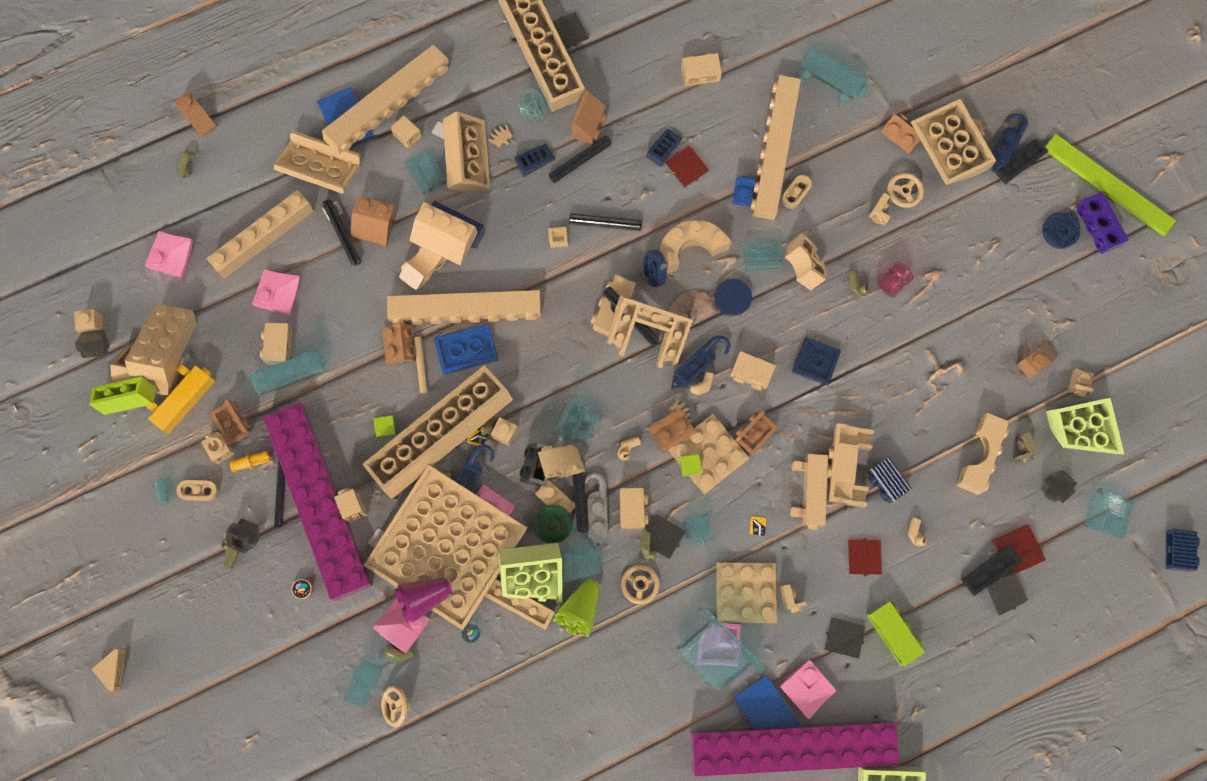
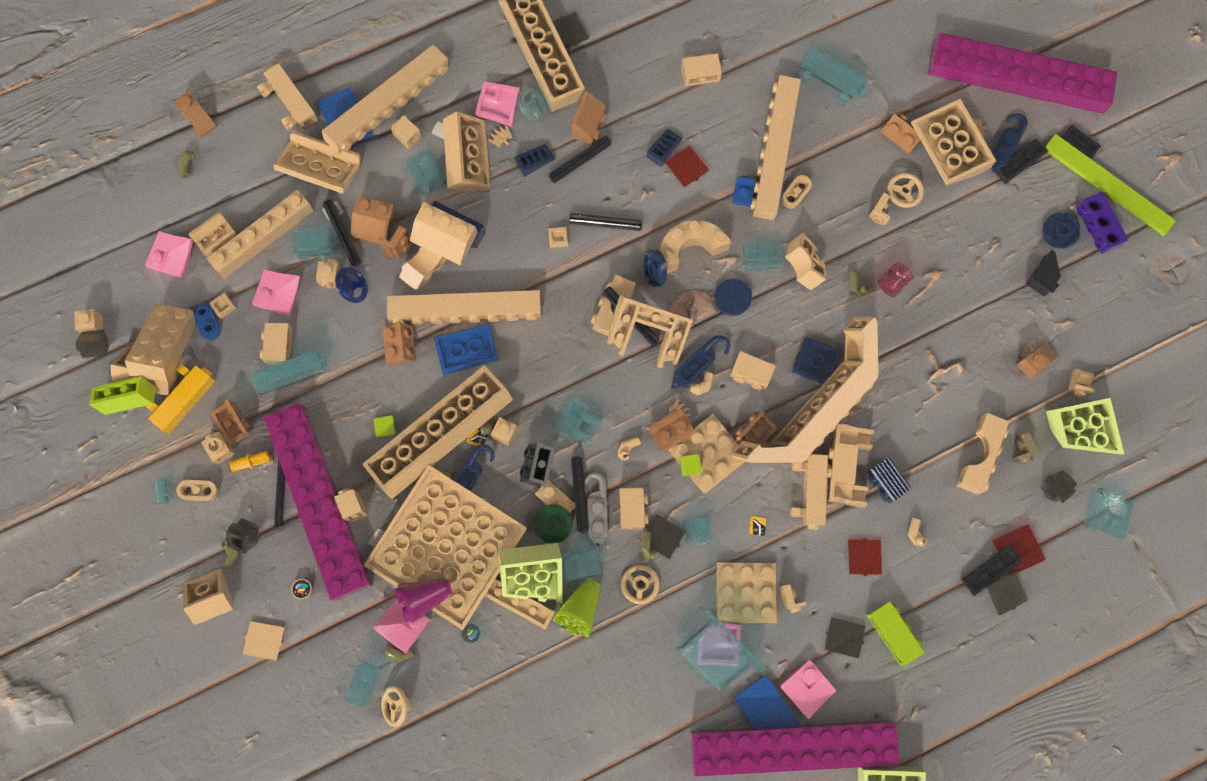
(111, 670): tan slope -> none
(206, 597): none -> tan slope
(207, 320): none -> blue plate
(212, 234): none -> tan bracket
(222, 305): none -> tan tile
(263, 640): none -> tan piece
(290, 96): none -> tan brick
(313, 243): none -> clear light blue brick
(326, 273): none -> tan brick
(347, 287): none -> clear blue piece
(397, 245): none -> medium nougat bracket
(420, 365): tan bar -> none
(496, 500): bright pink plate -> none
(498, 103): none -> bright pink plate
(560, 461): tan brick -> none
(827, 405): none -> tan slope
(1022, 73): none -> magenta brick
(1046, 275): none -> black slope
(1081, 141): none -> black tile
(1182, 550): dark blue brick -> none

